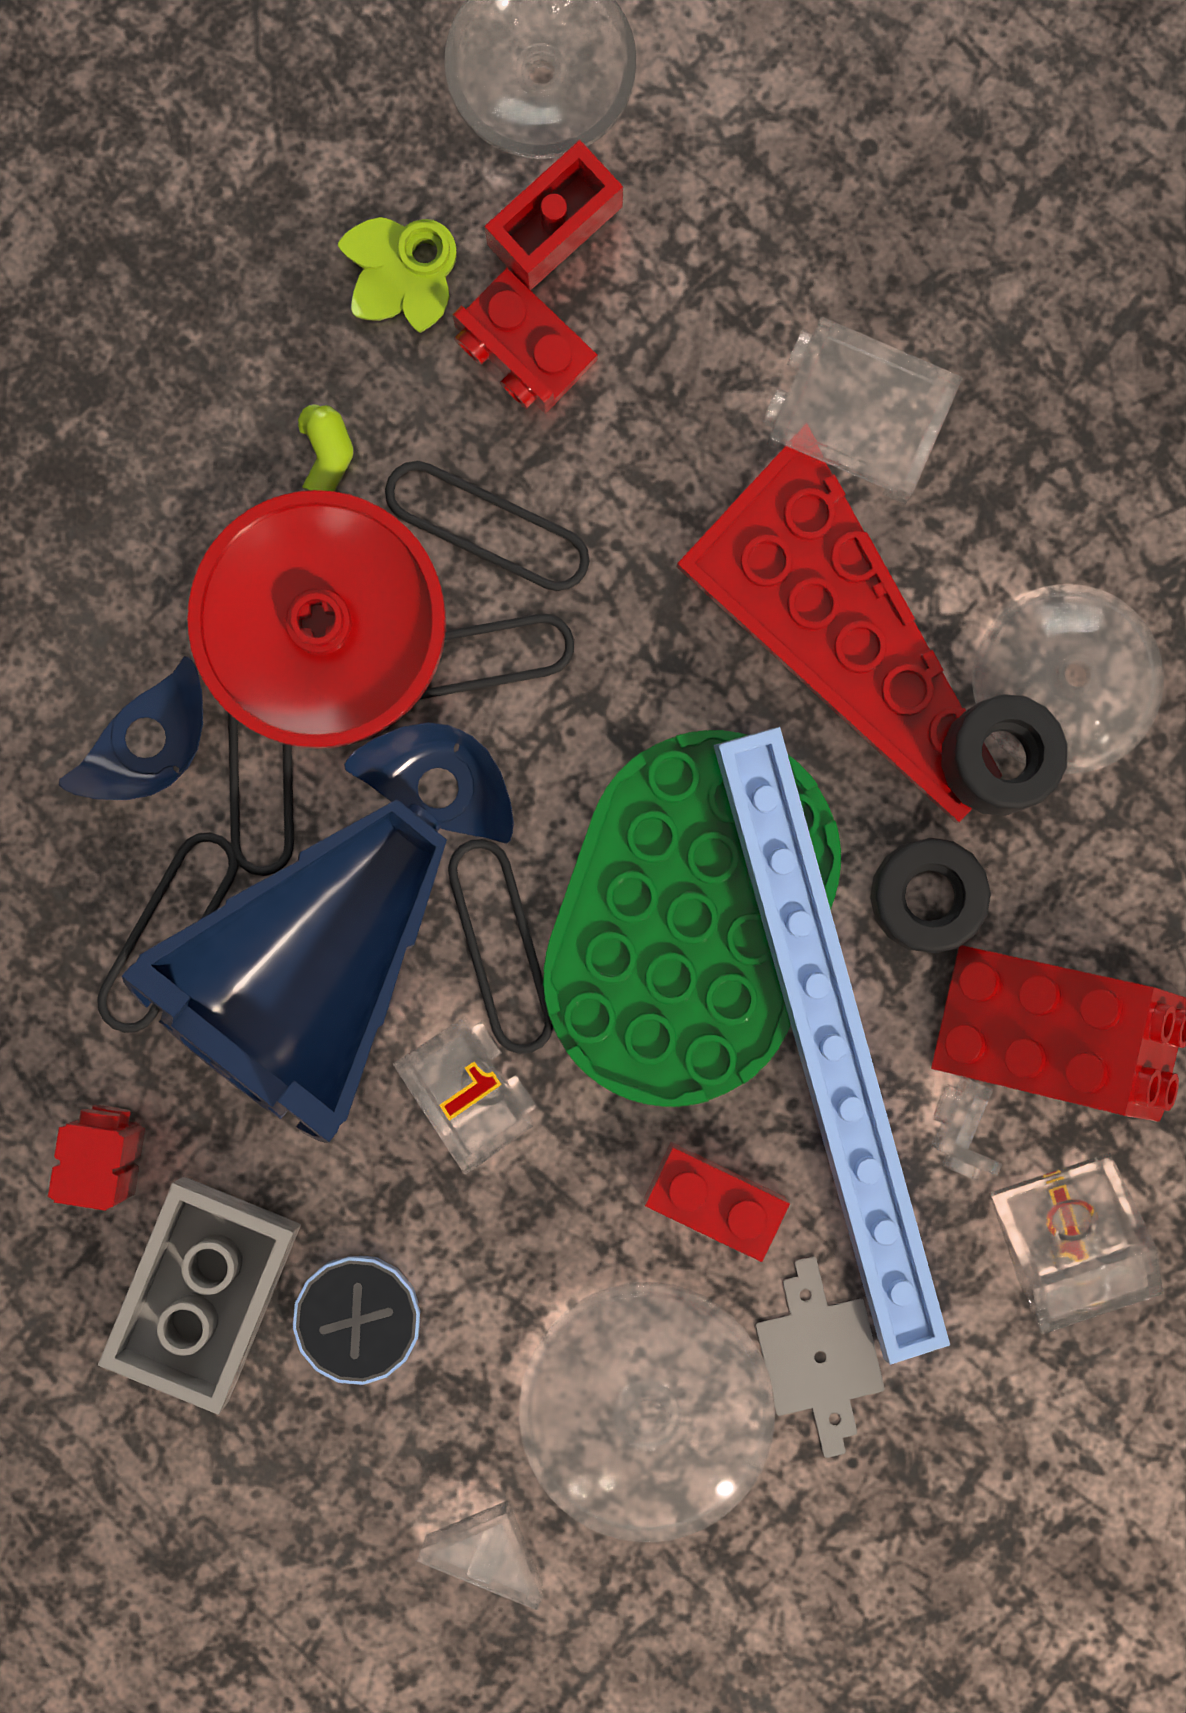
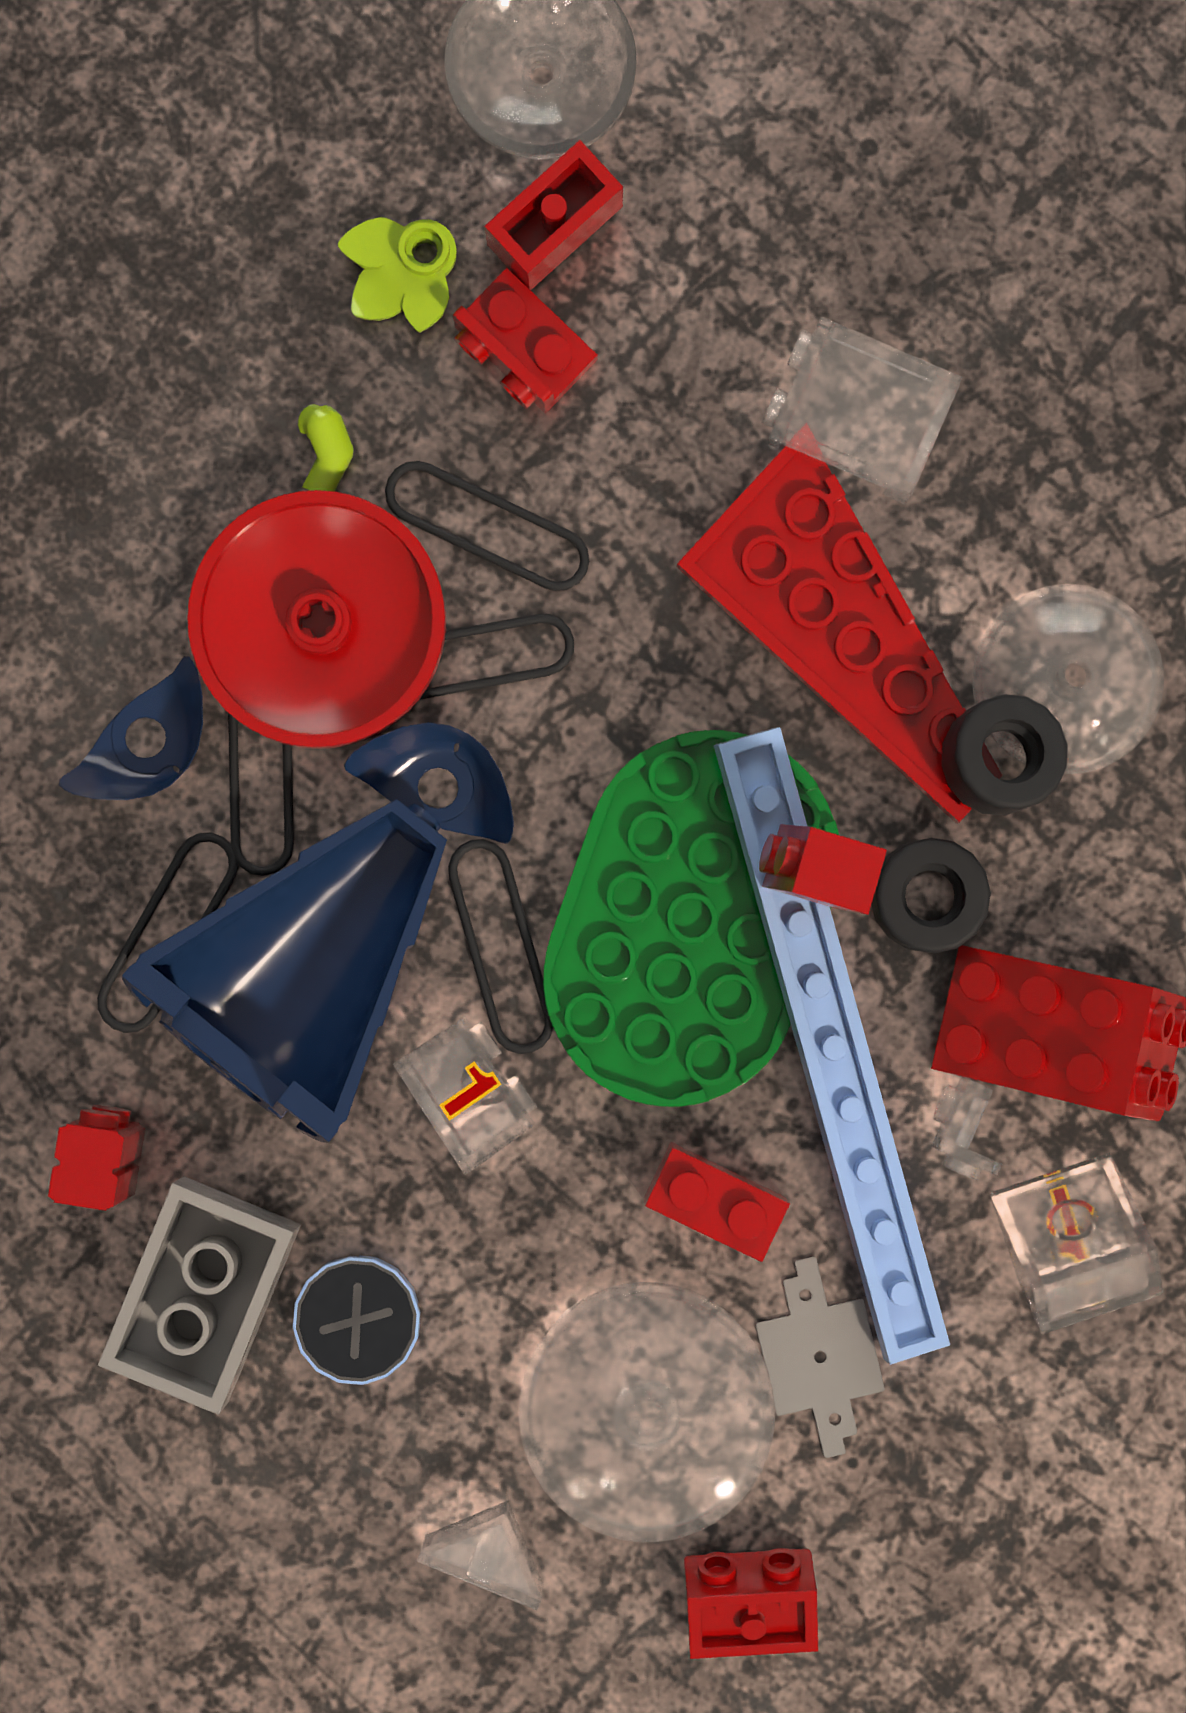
(751, 1603): none -> red bracket
(822, 867): none -> red brick

